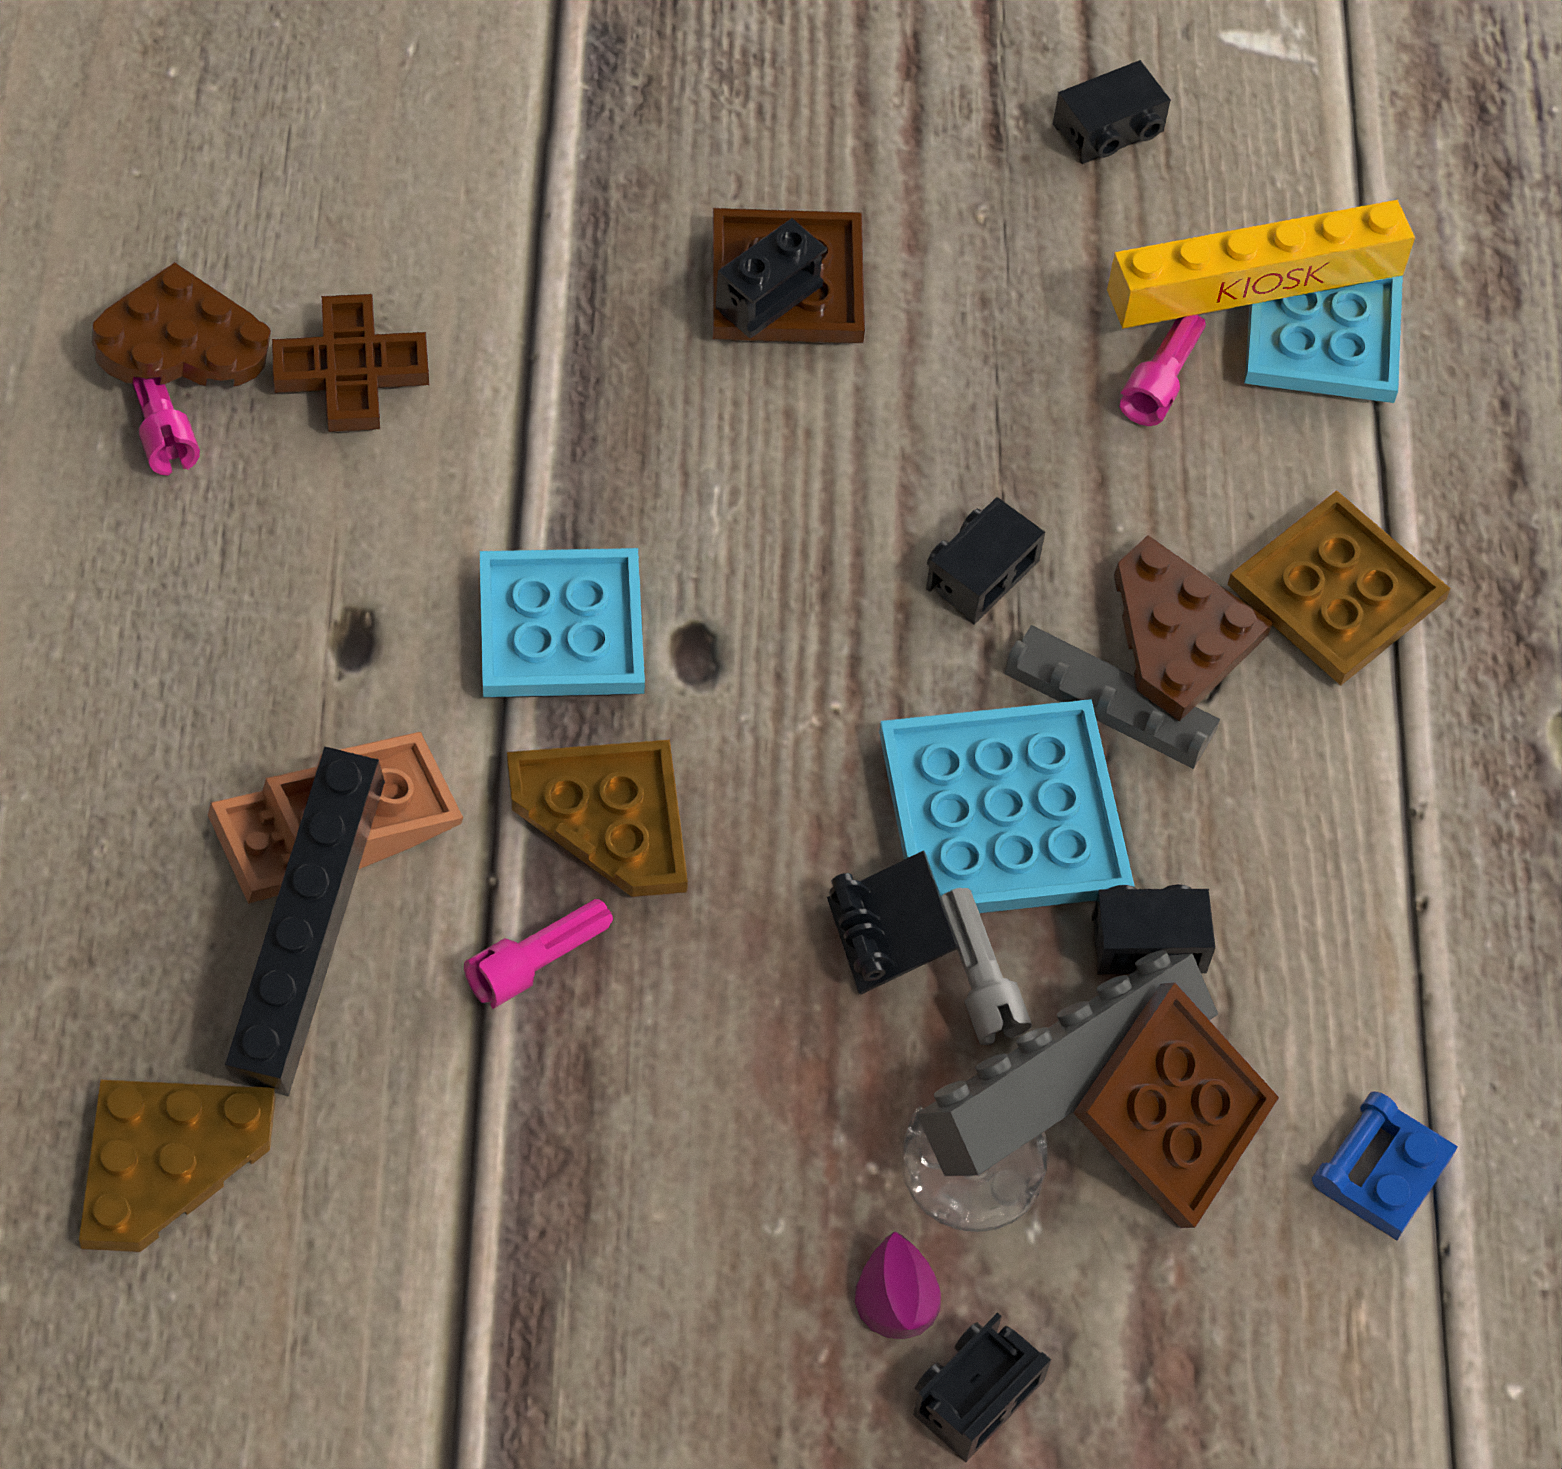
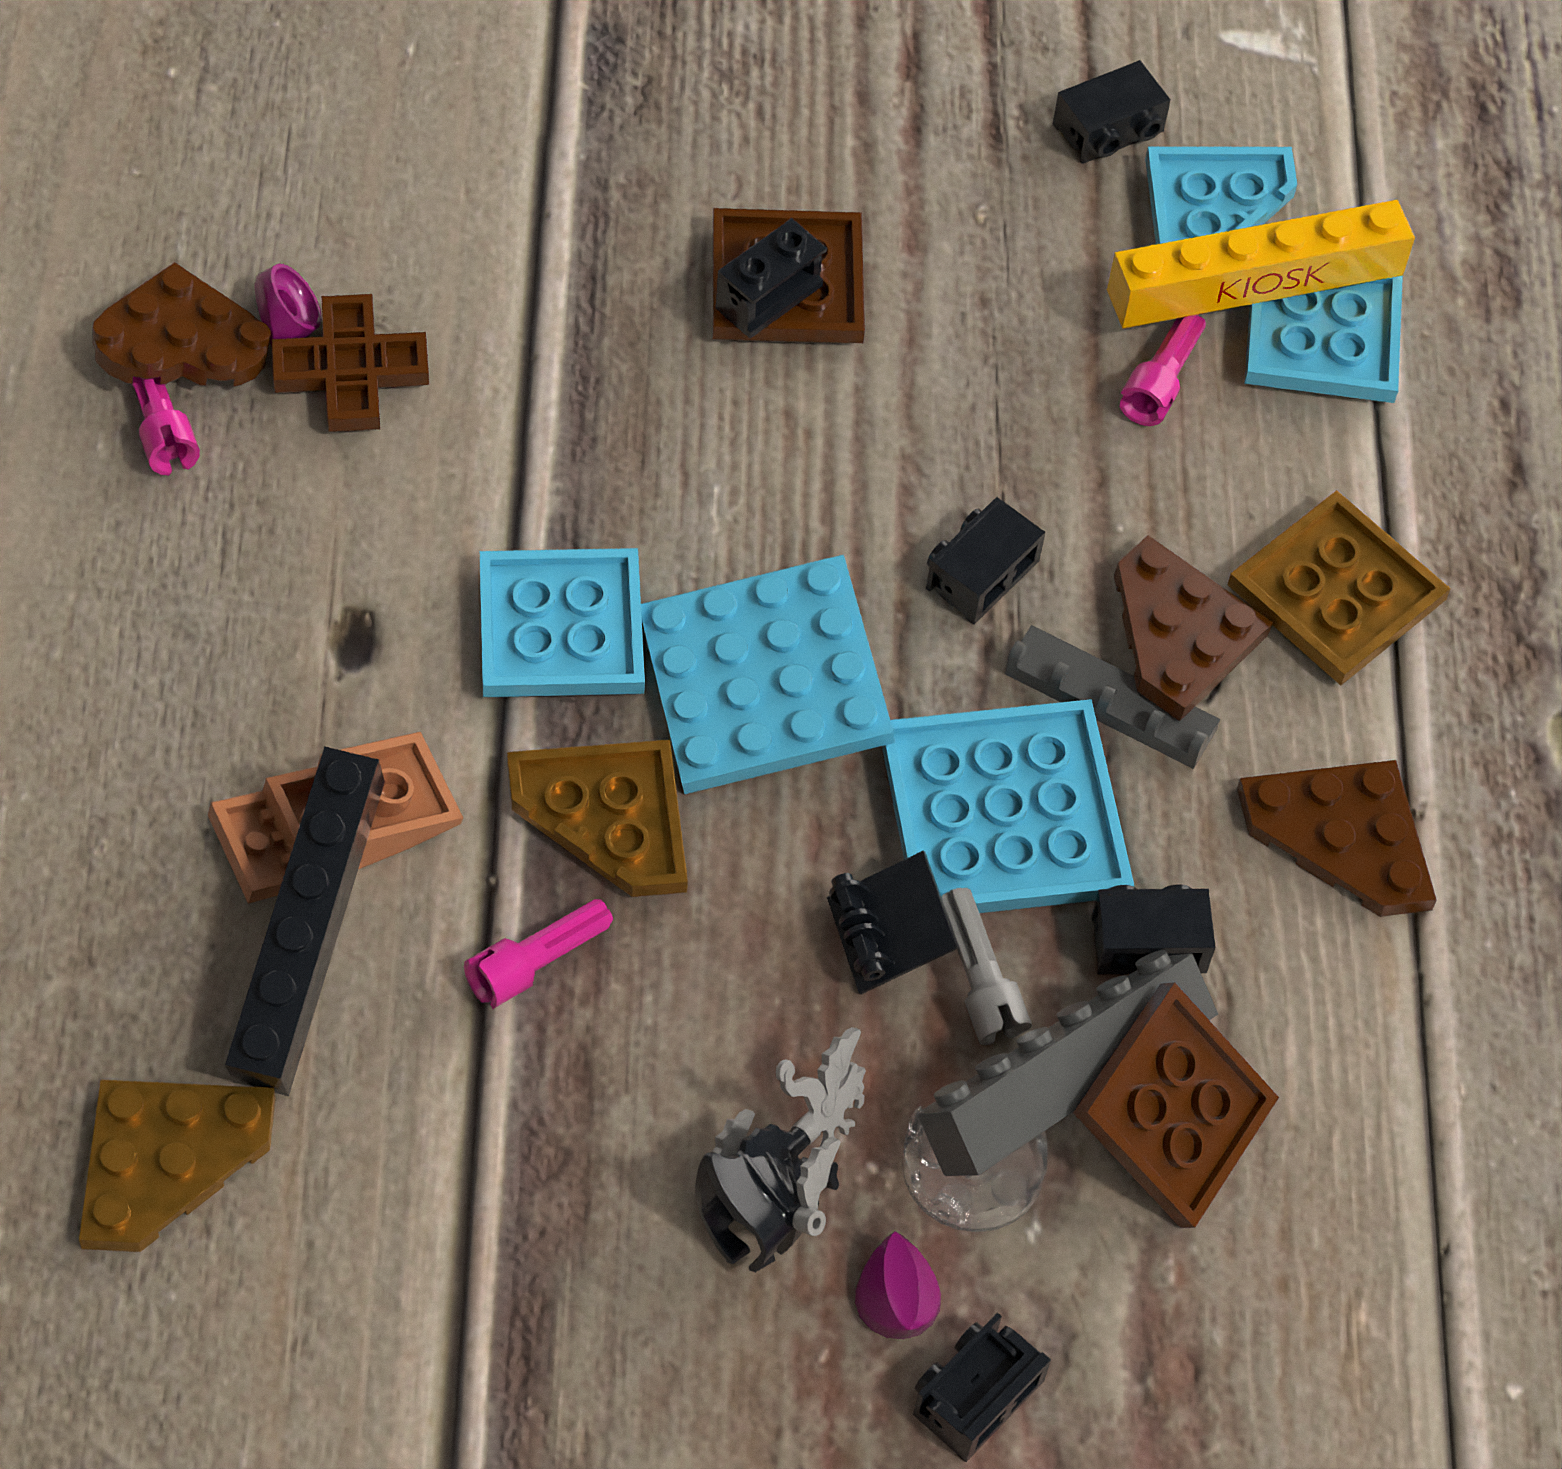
(286, 303): none -> magenta piece
(760, 1175): none -> helmet
(765, 674): none -> medium azure plate
(1216, 188): none -> medium azure plate
(1346, 830): none -> reddish brown plate
(1401, 1175): blue plate -> none

